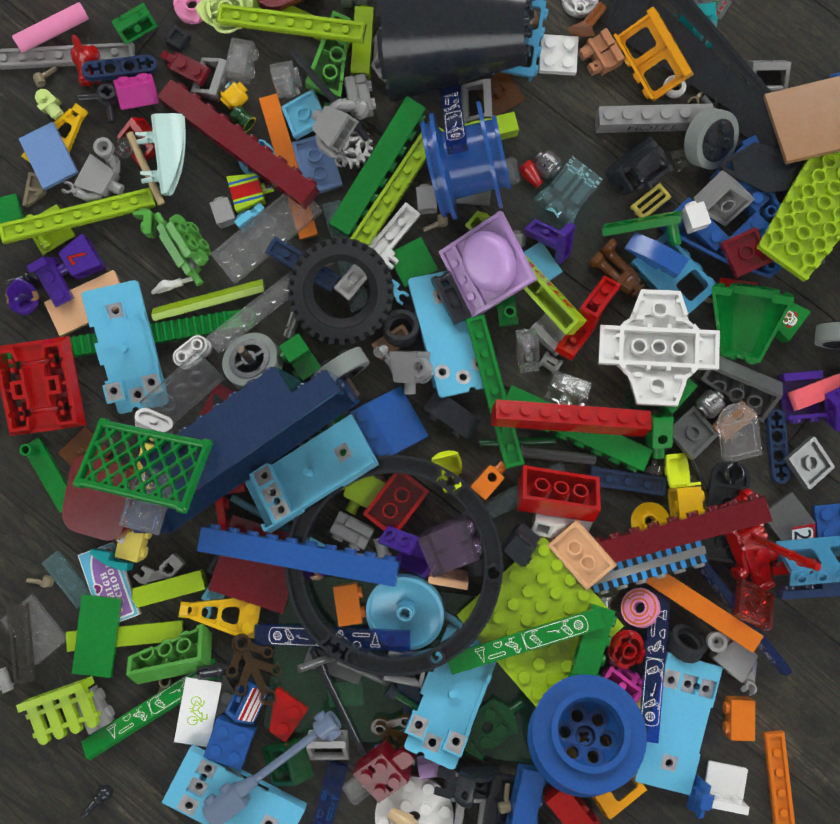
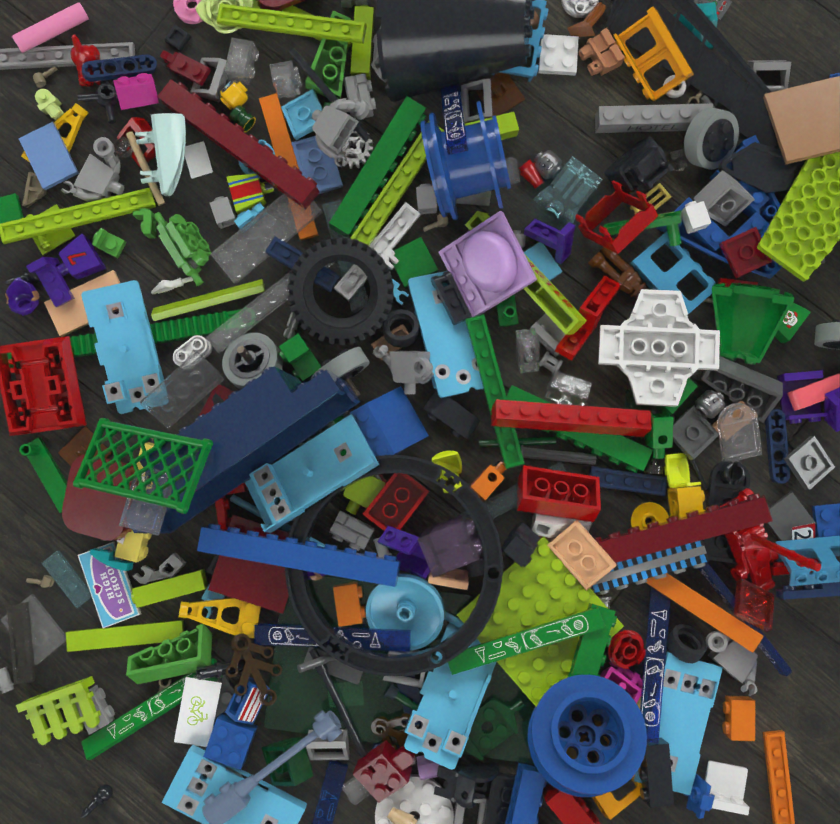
(97, 635): green tile -> none
(108, 243): none -> bright green bracket
(134, 23): green brick -> none
(153, 420): white brick -> none
(197, 160): none -> white sticker
(286, 714): red wing -> none
(378, 678): dark grey bar -> none
(505, 806): dark tan hand -> none
(605, 207): none -> red piece
(629, 605): bright pink tile -> none
(656, 254): blue slope -> none
(656, 775): none -> black brick

